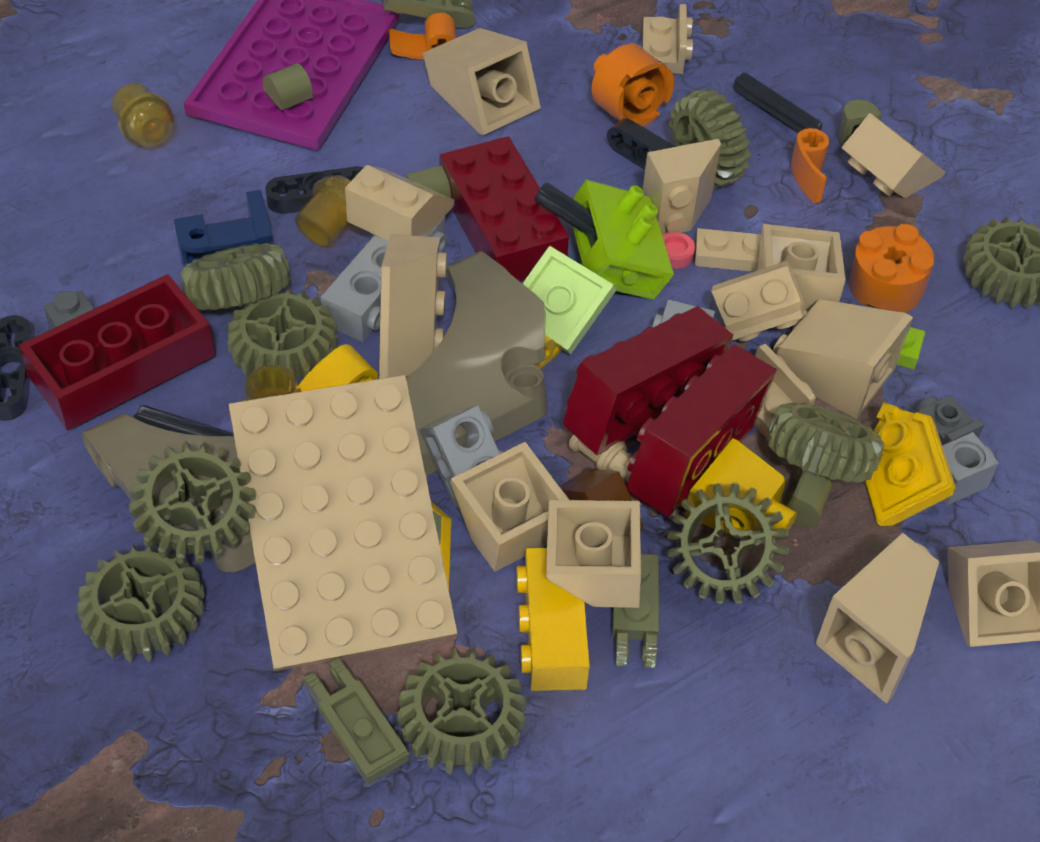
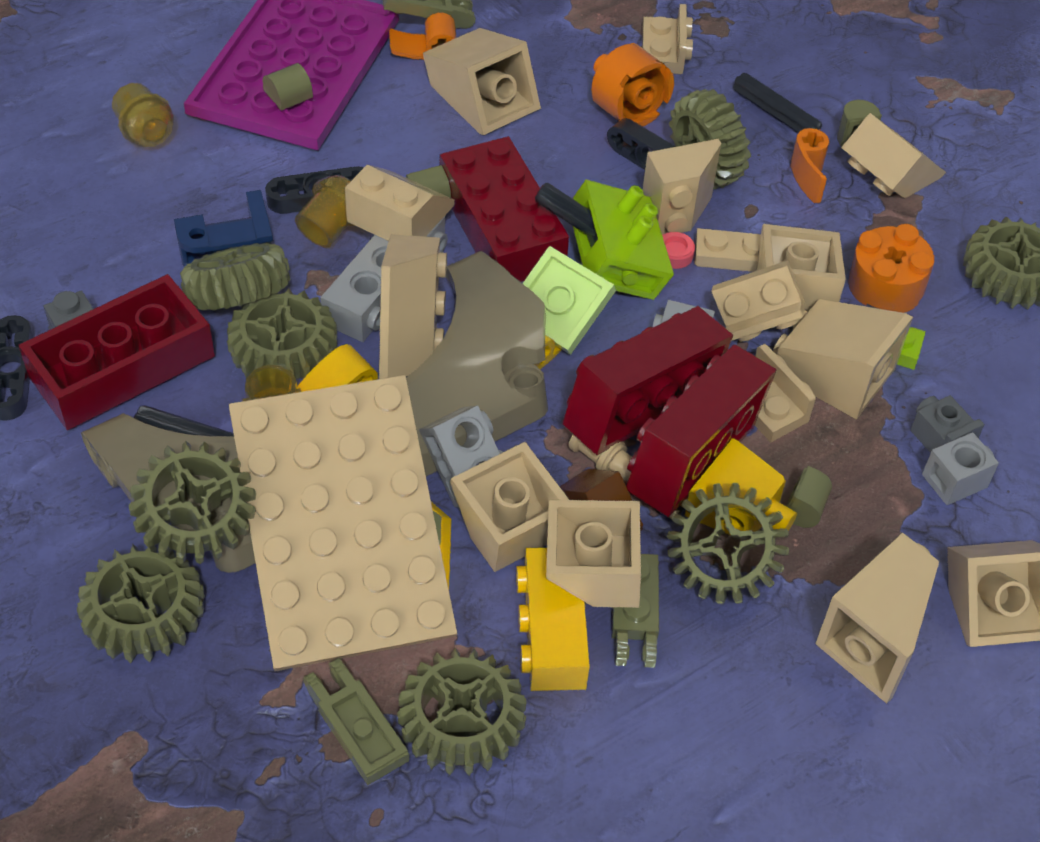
(825, 442): olive gear -> none
(912, 466): yellow tile -> none

